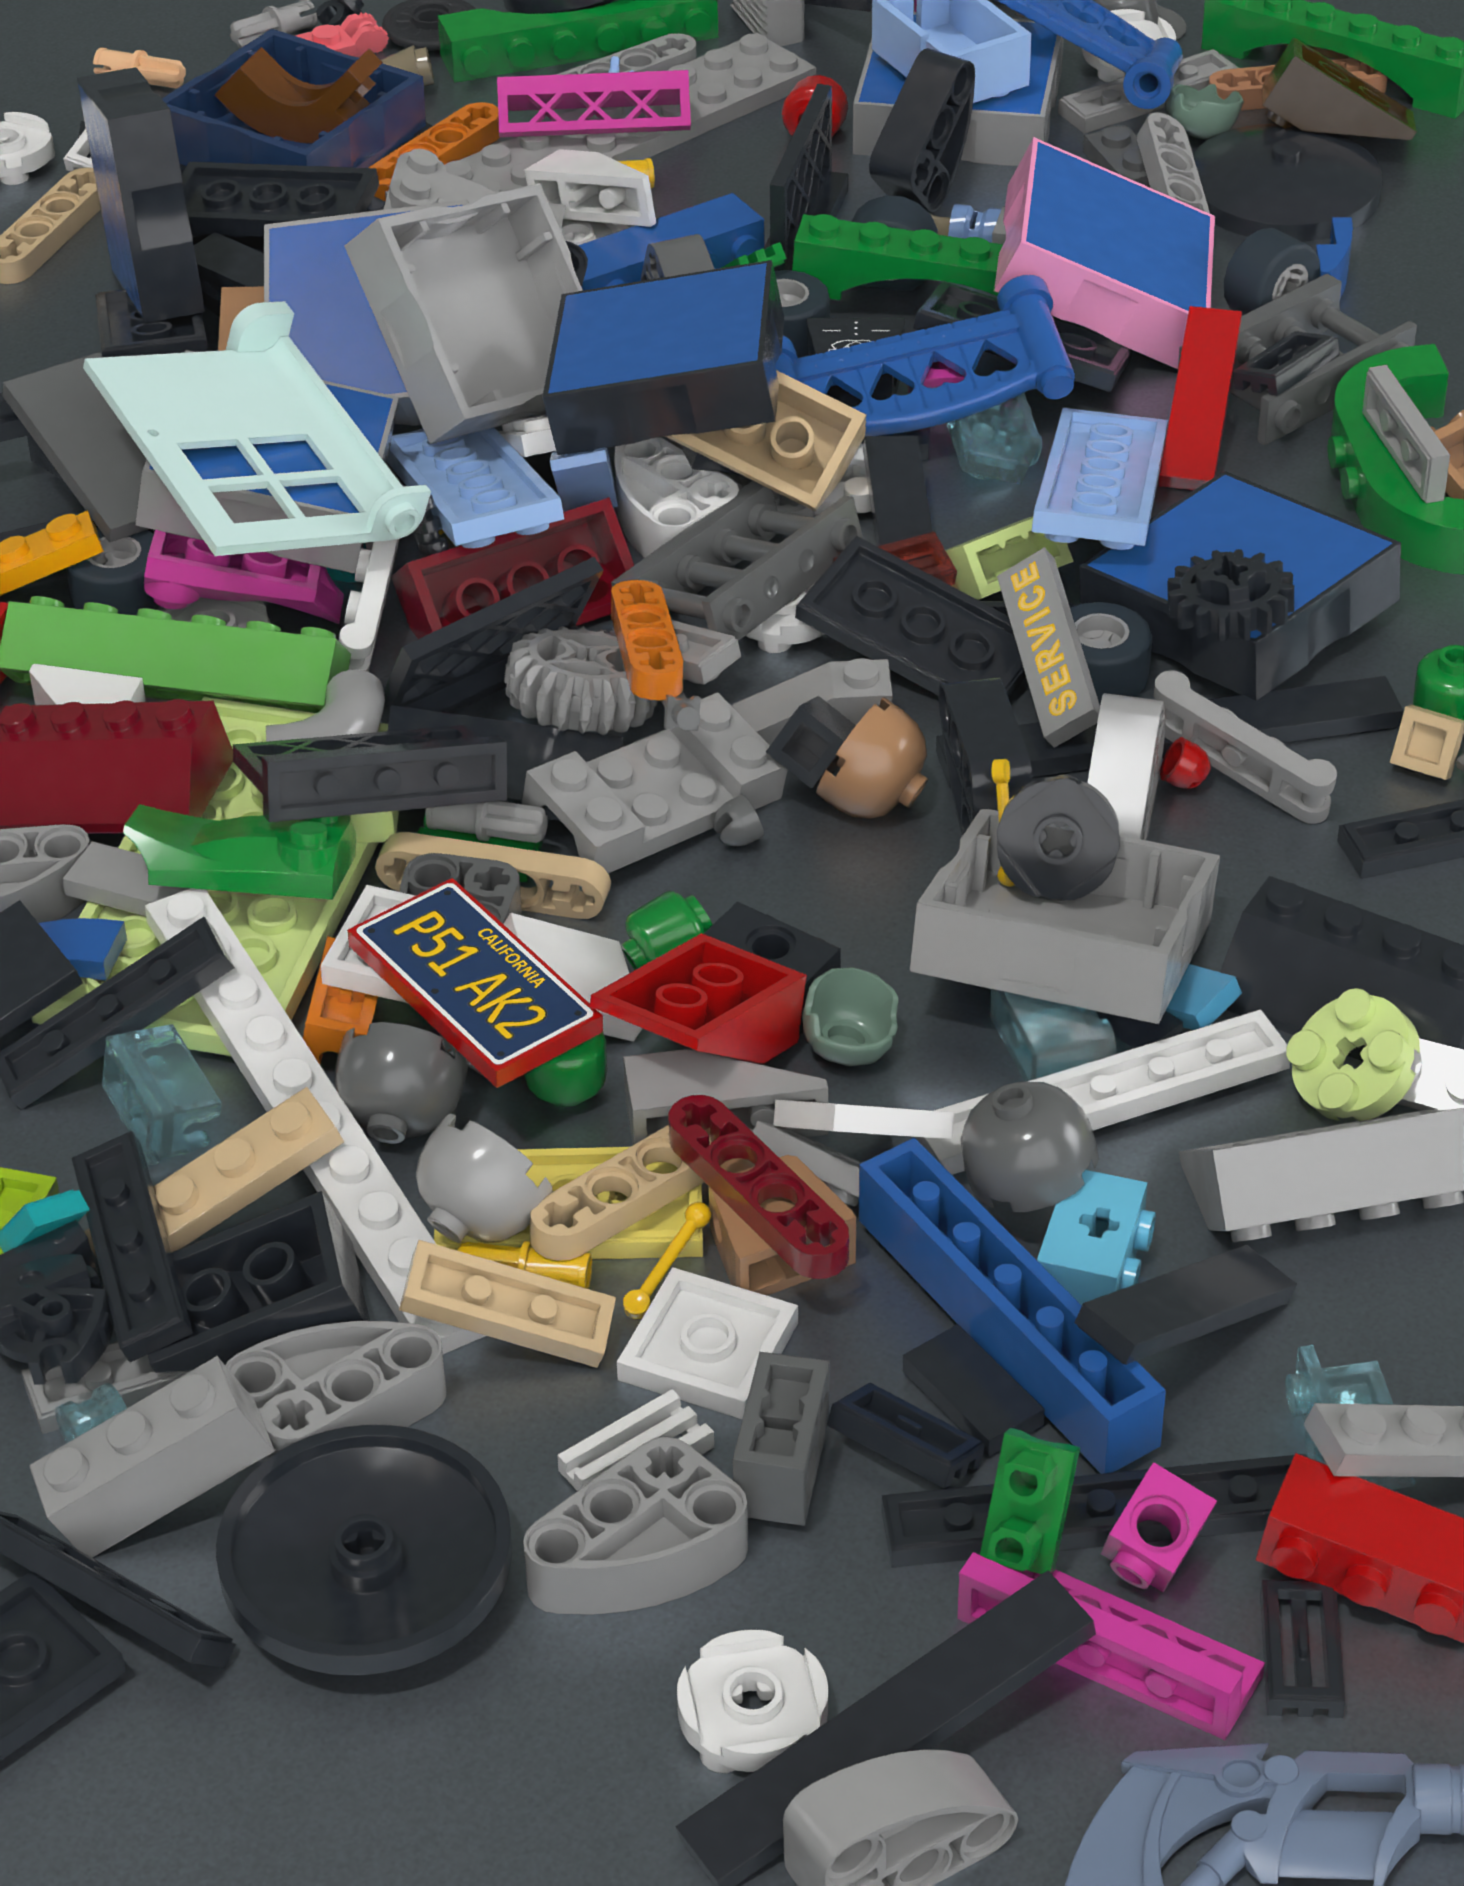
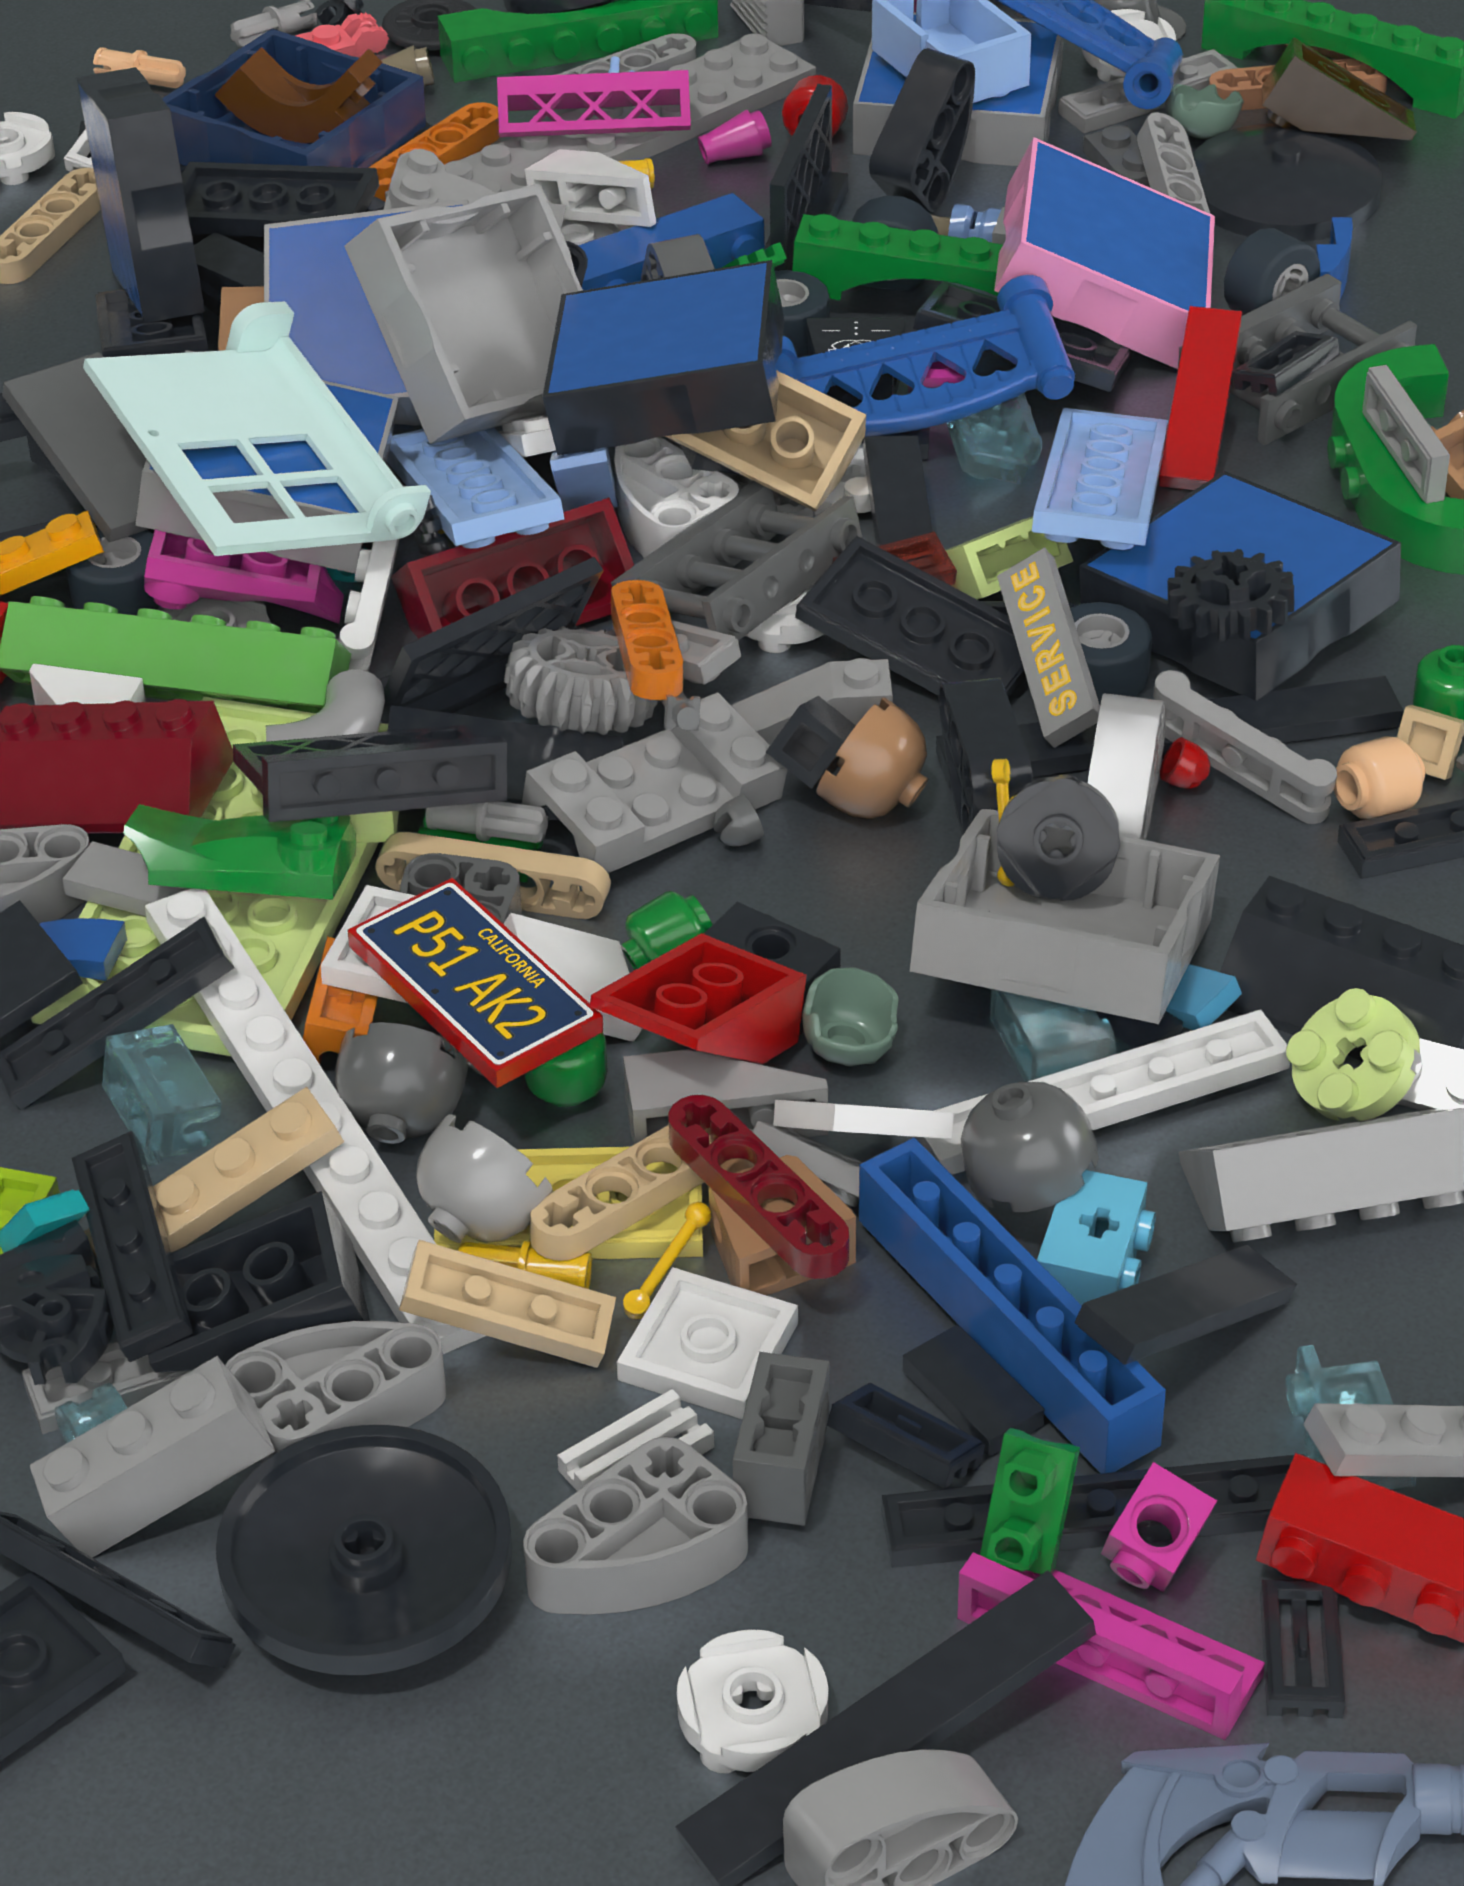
(736, 138): none -> dark pink cone
(1379, 778): none -> light nougat head

